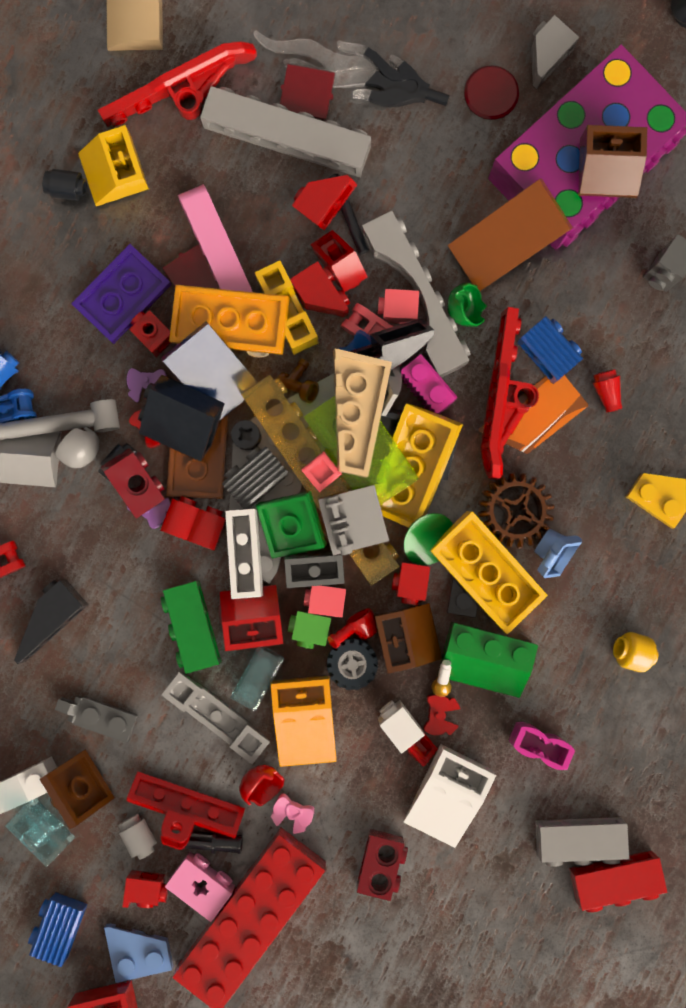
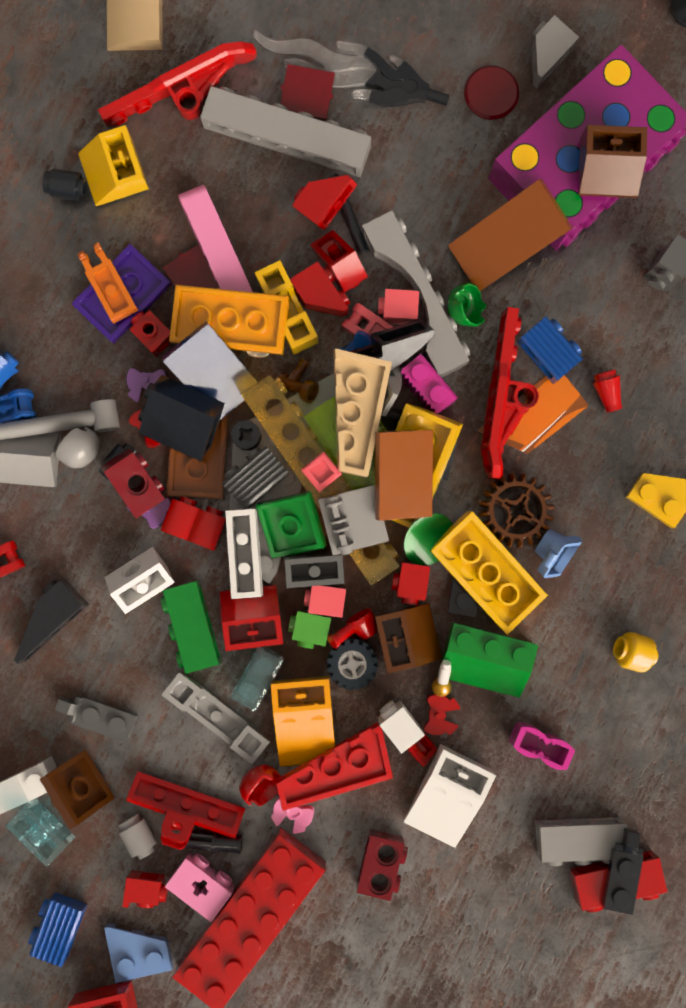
(108, 285): none -> orange hinge
(138, 580): none -> white brick
(343, 768): none -> red wing
(403, 474): none -> dark orange tile
(623, 874): none -> black hinge

